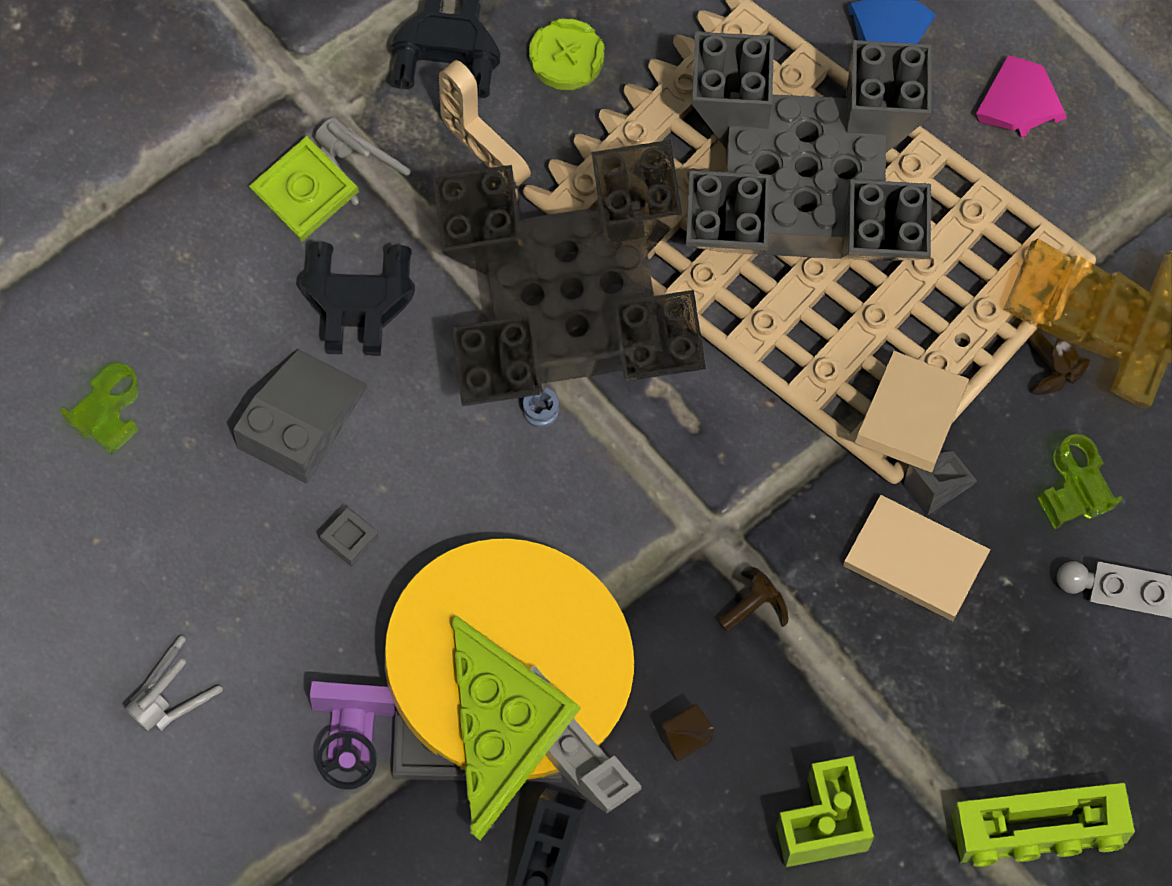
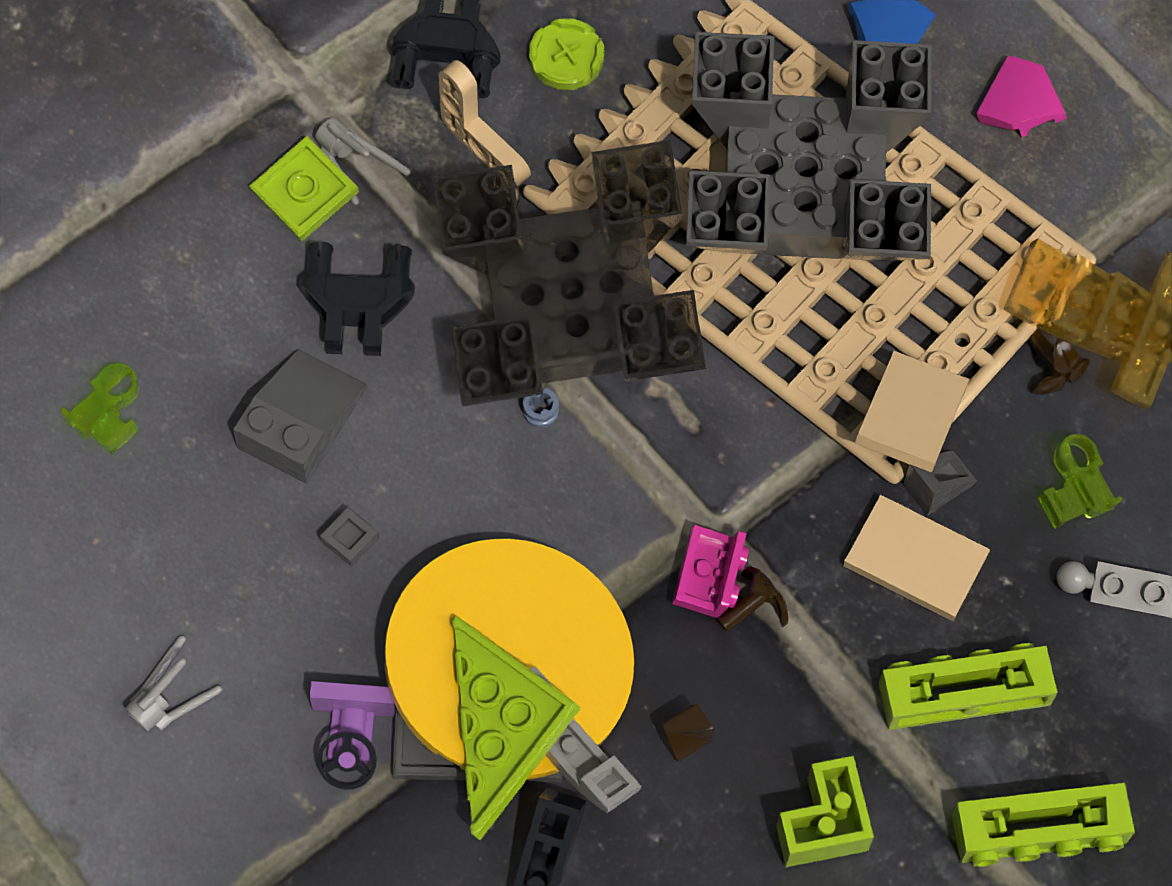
(710, 571): none -> dark pink bracket
(907, 688): none -> lime brick

